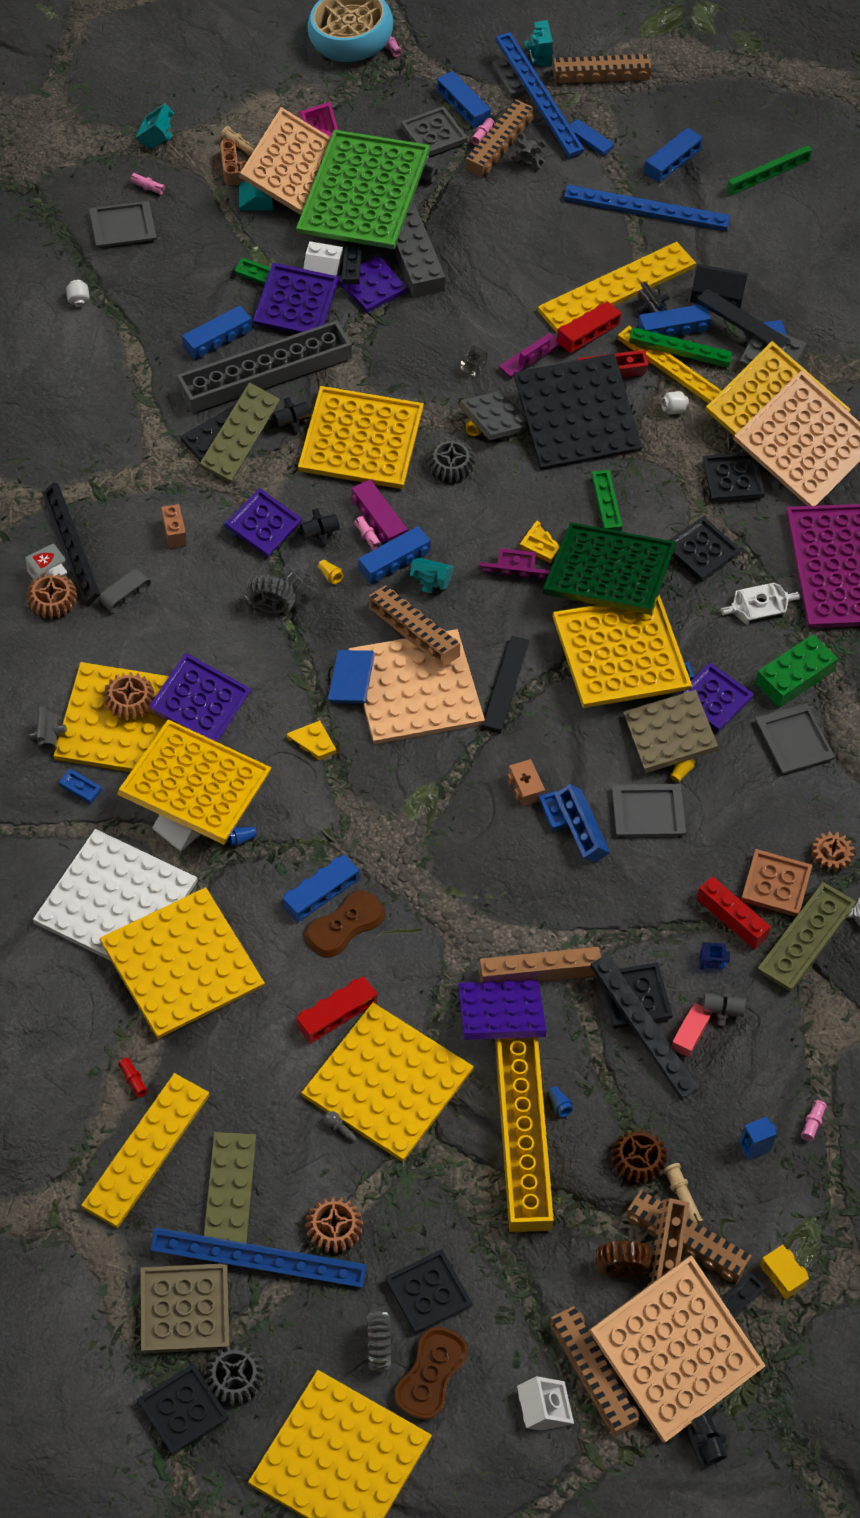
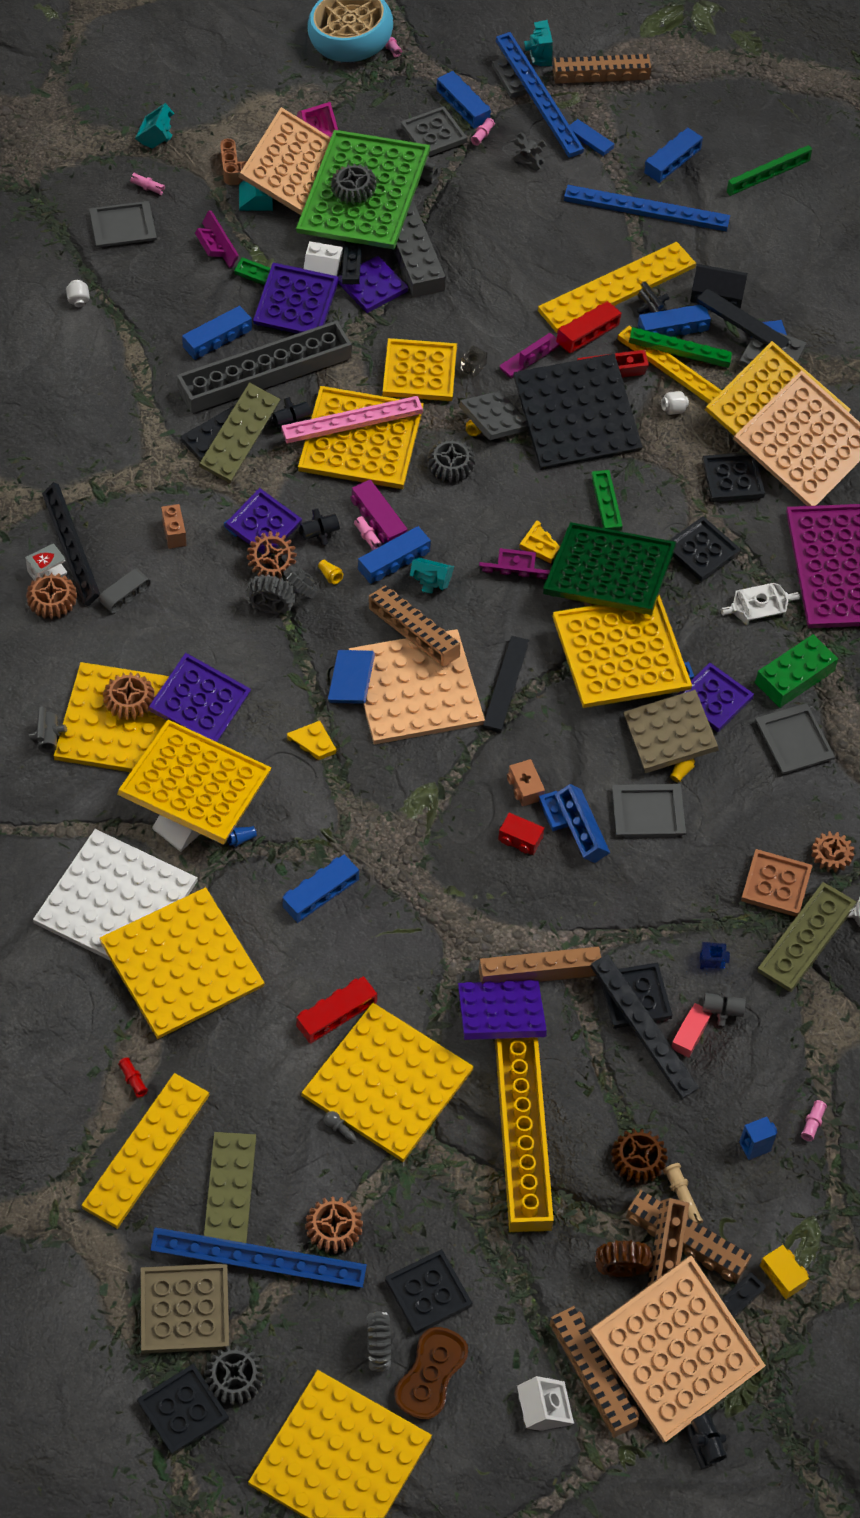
(80, 786): blue plate -> none
(215, 240): none -> magenta bracket
(239, 141): tan pin -> none
(266, 541): none -> nougat gear
(333, 932): reddish brown plate -> none
(352, 419): none -> bright pink plate
(353, 183): none -> dark grey gear
(419, 369): none -> yellow plate
(499, 138): medium nougat brick -> none
(521, 834): none -> red brick
(561, 1104): blue cone -> none
(733, 912): red brick -> none

